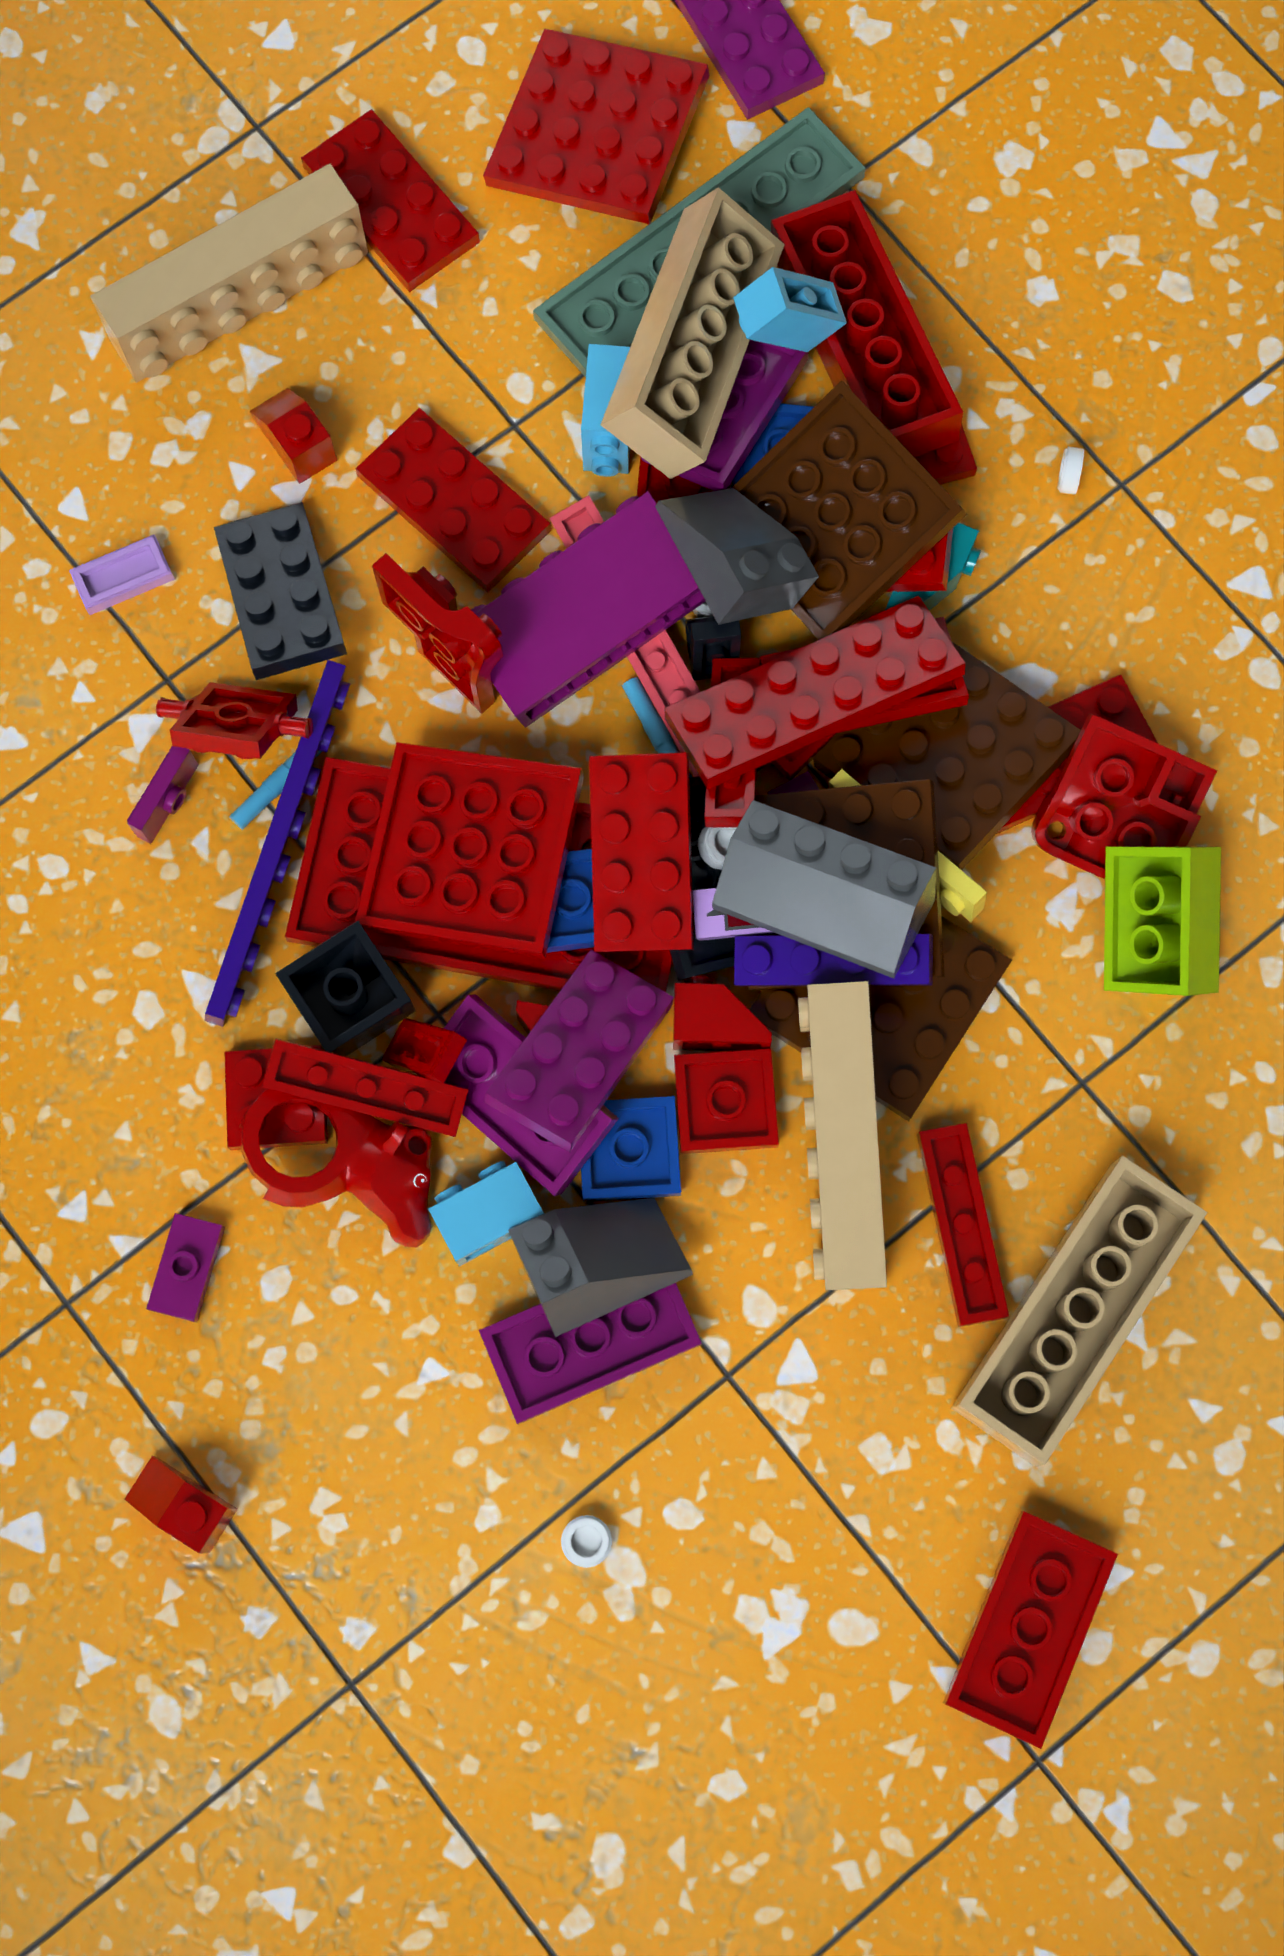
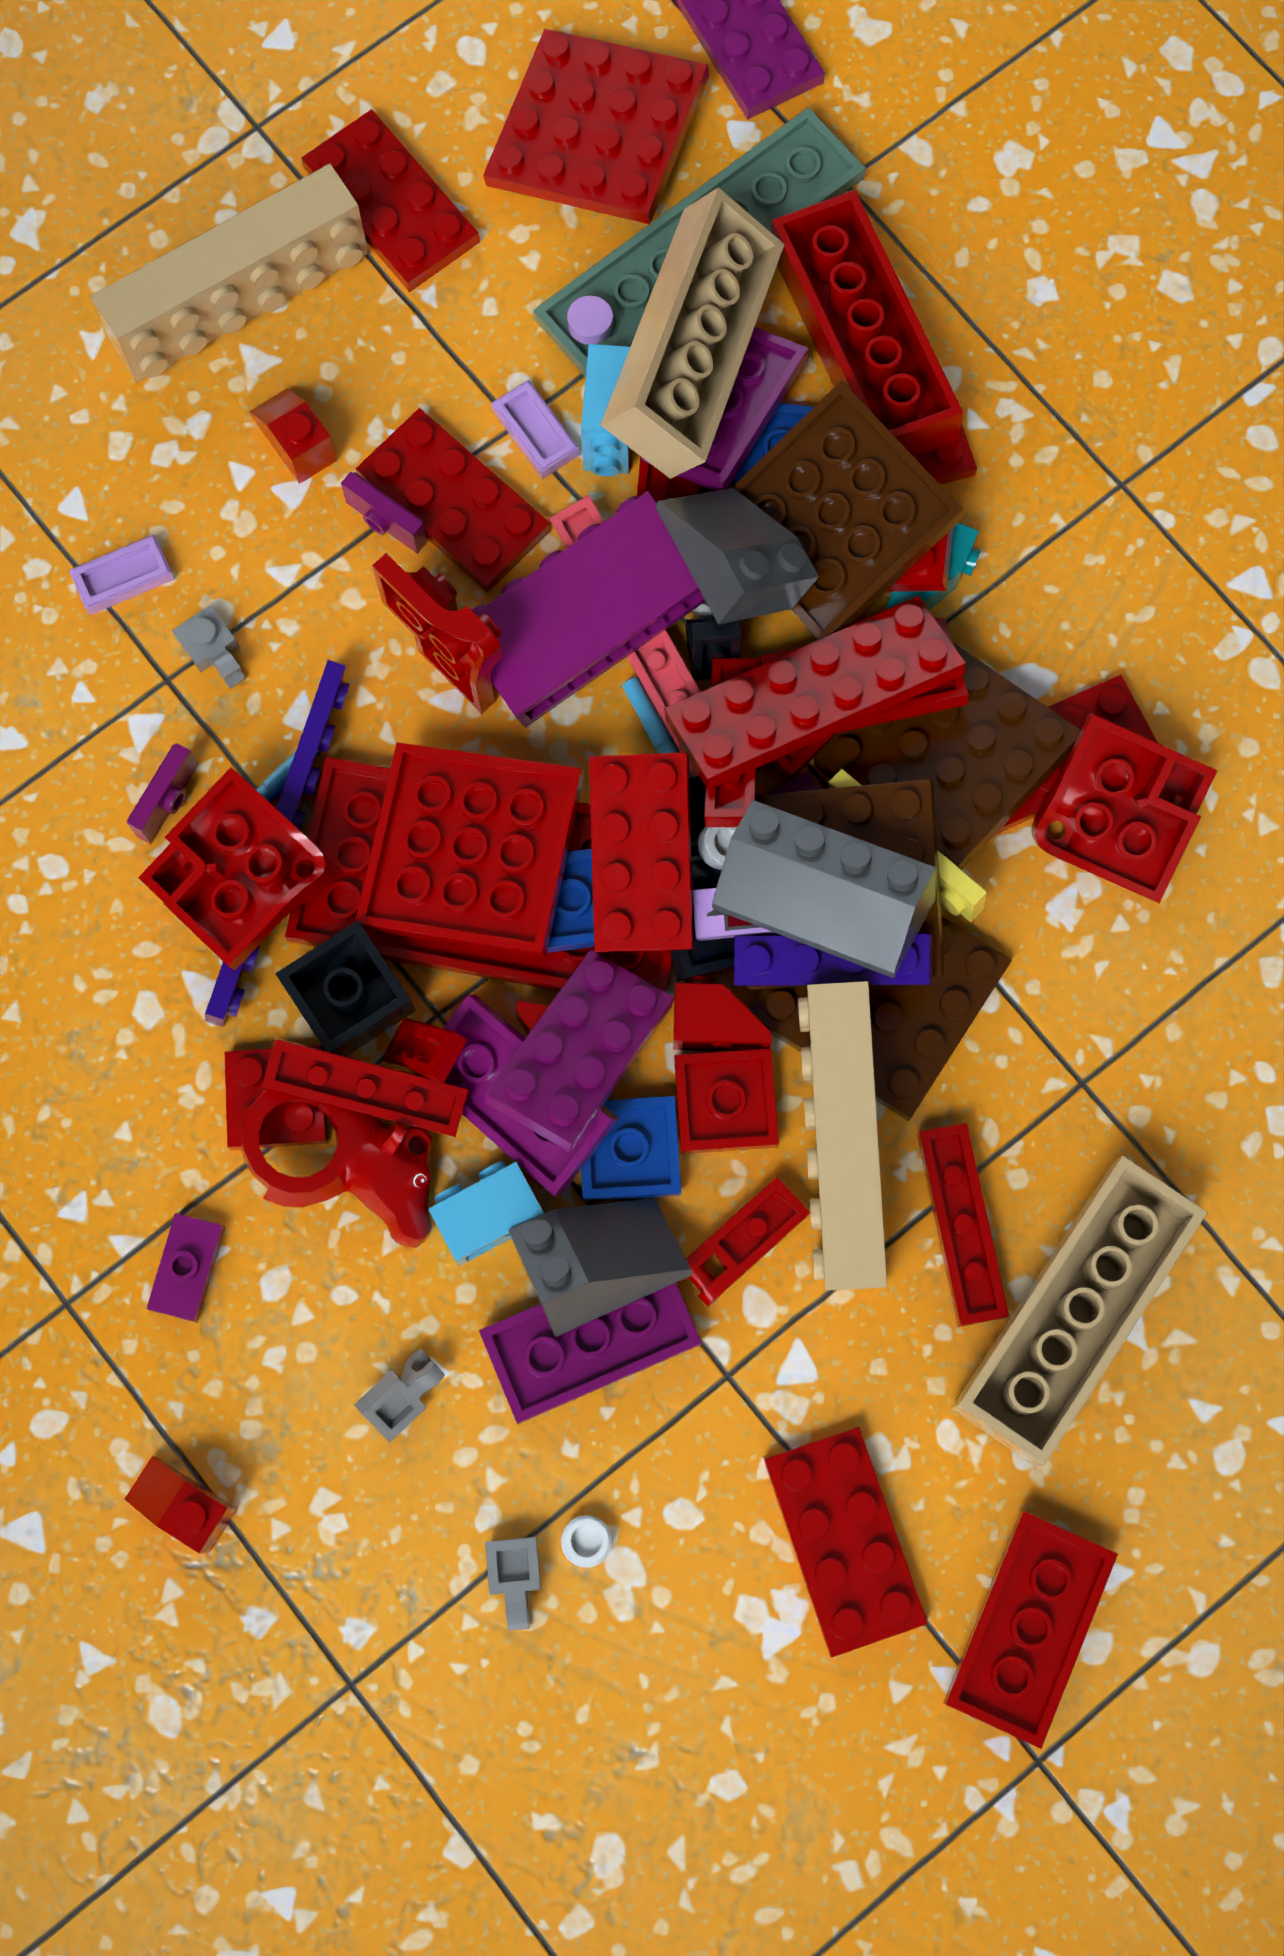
(210, 643): none -> light grey plate
(233, 720): red plate -> none
(235, 869): none -> red slope
(279, 591): black plate -> none
(384, 513): none -> magenta plate
(395, 1400): none -> light grey plate
(514, 1571): none -> light grey plate
(535, 429): none -> lavender tile
(590, 319): none -> lavender tile
(746, 1239): none -> red plate
(789, 310): medium azure brick -> none
(845, 1542): none -> red plate
(1070, 470): white tile -> none
(1162, 920): lime slope -> none

